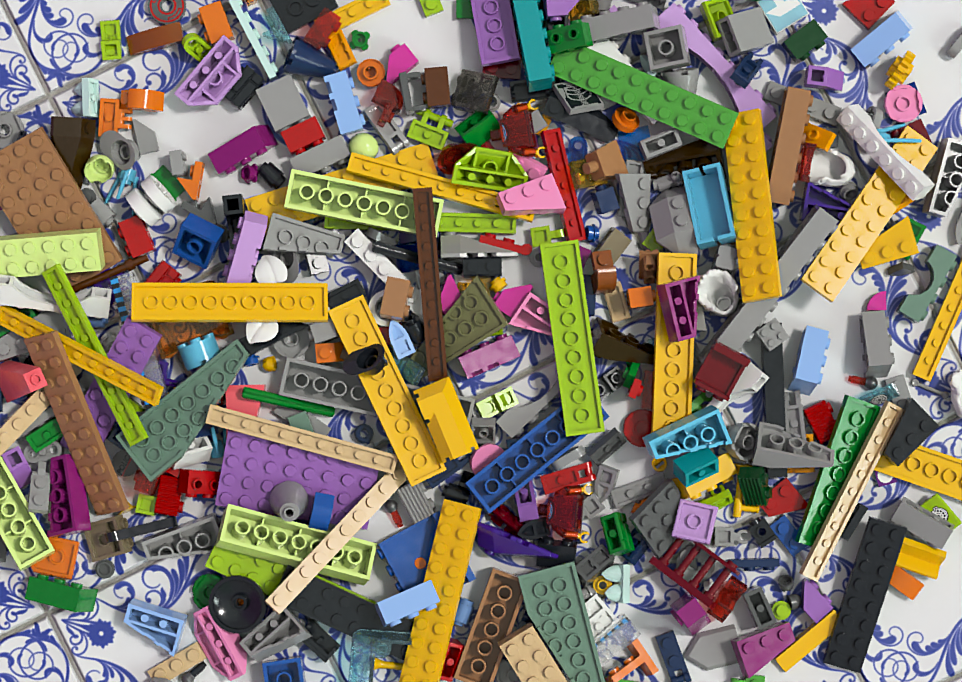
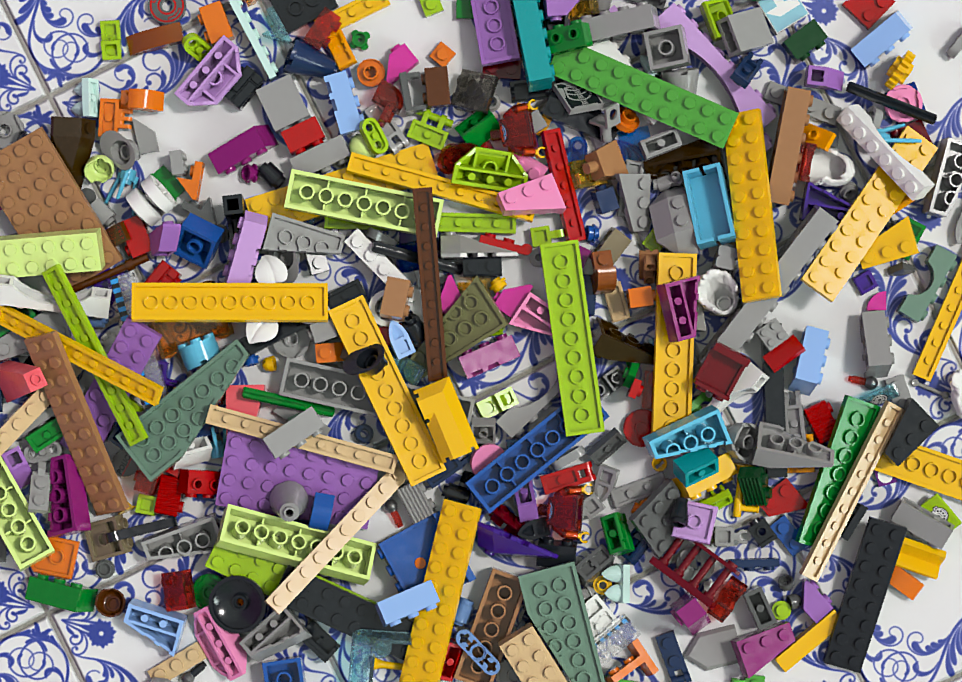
(110, 602): none -> reddish brown hair
(118, 234): none -> reddish brown tile
(165, 239): none -> medium lavender slope
(178, 590): none -> clear red brick
(294, 433): none -> light grey brick
(374, 135): none -> lime plate
(442, 54): none -> orange plate
(491, 659): none -> medium blue beam
(606, 122): none -> light grey bracket
(679, 515): none -> black cone
(784, 353): none -> red tile
(865, 282): none -> dark purple tile
(891, 103): none -> black axle

